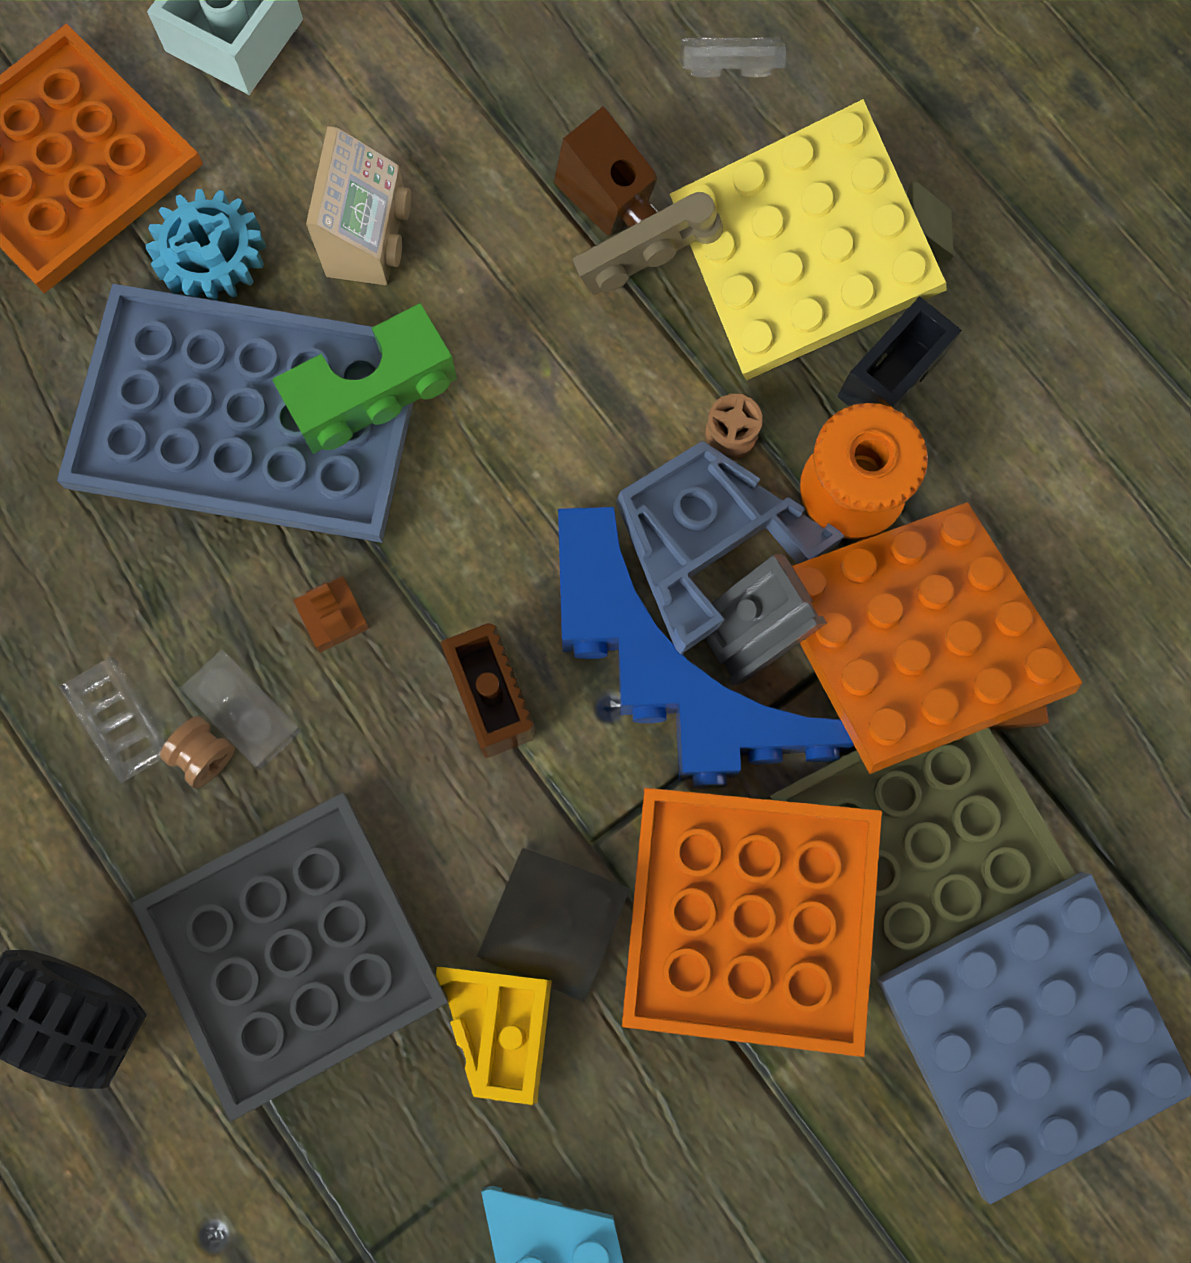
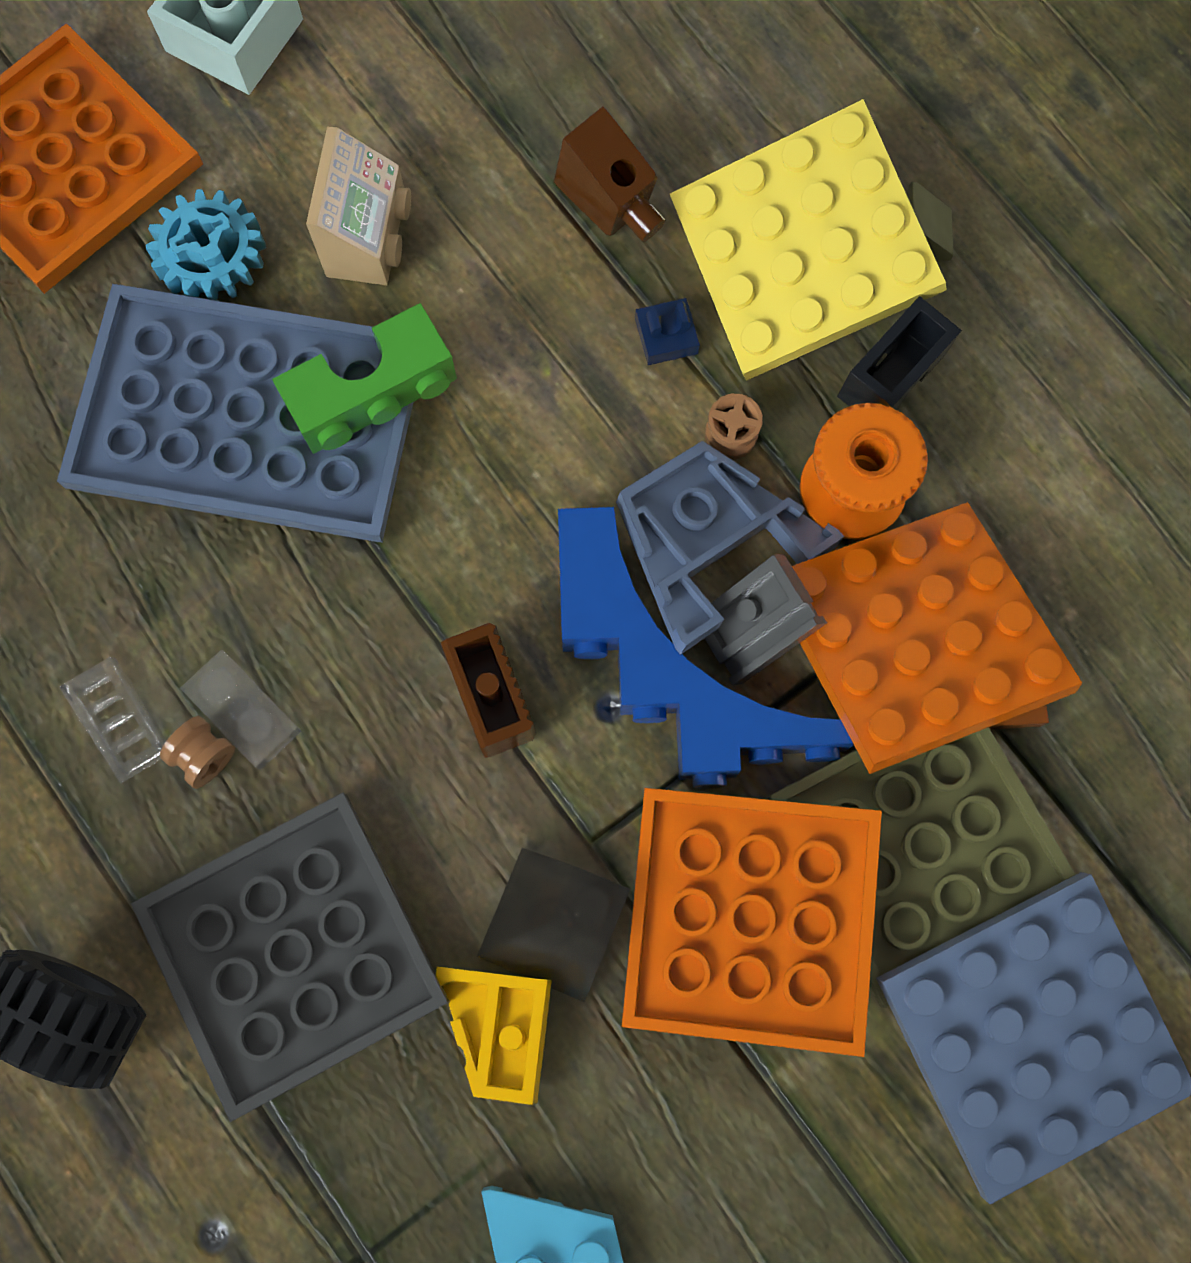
(331, 614): dark orange tile -> none
(649, 242): dark tan plate -> none
(667, 331): none -> dark blue tile
(752, 55): clear plate -> none

